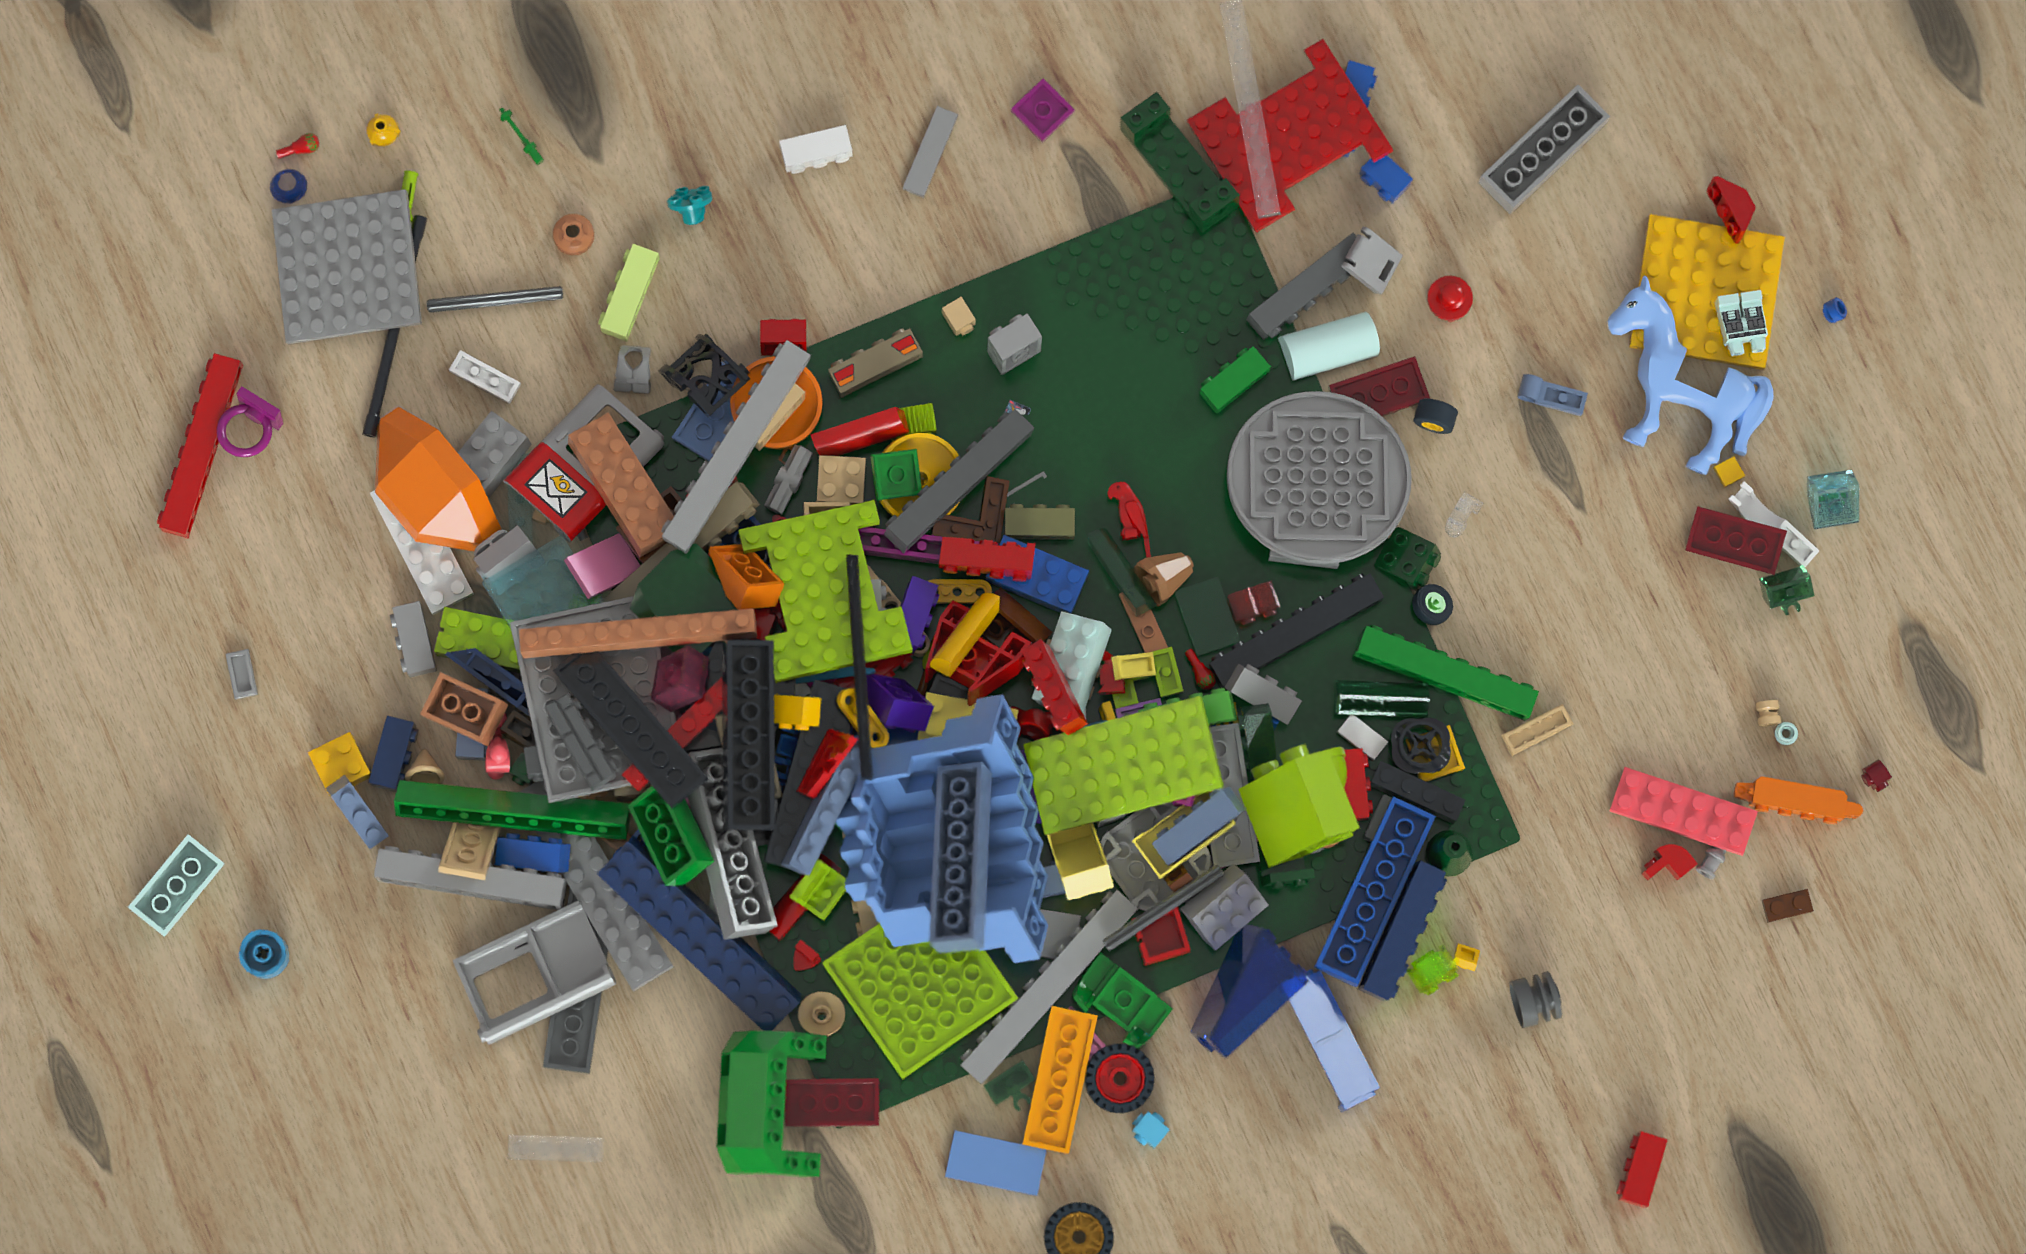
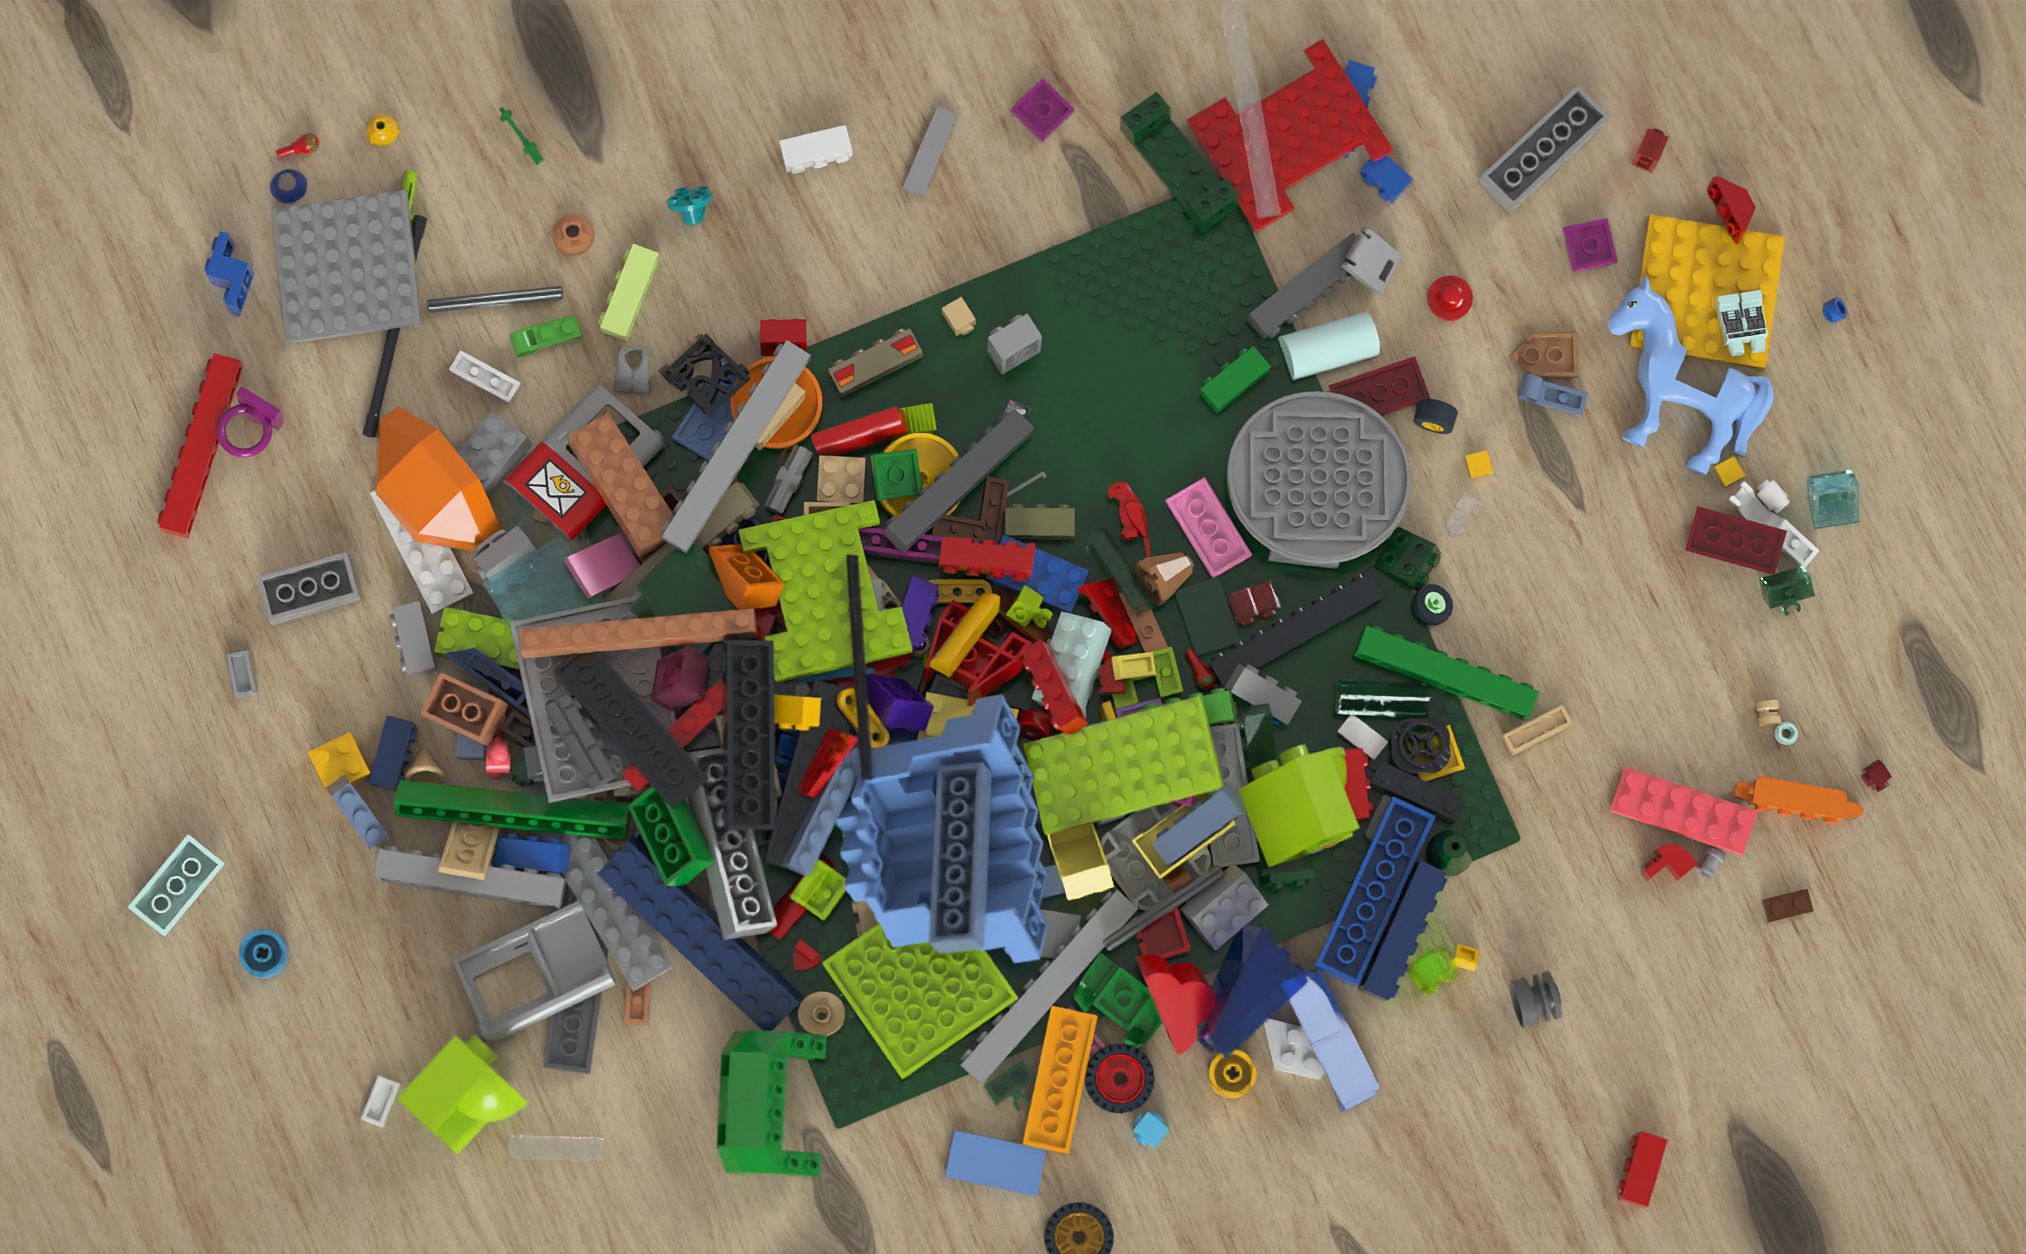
(229, 273): none -> blue bracket
(309, 588): none -> light grey brick
(380, 1101): none -> white tile
(461, 1093): none -> lime piece
(544, 335): none -> bright green plate
(637, 1005): none -> nougat plate
(832, 1102): dark red plate -> none
(1026, 607): none -> lime brick
(1109, 605): none -> red wing
(1179, 996): none -> red brick
(1208, 528): none -> bright pink tile
(1240, 1084): none -> yellow brick
(1292, 1050): none -> white wing
(1478, 464): none -> yellow tile
(1548, 355): none -> medium nougat tile
(1590, 245): none -> magenta plate
(1650, 149): none -> clear red brick
(1773, 496): none -> white brick

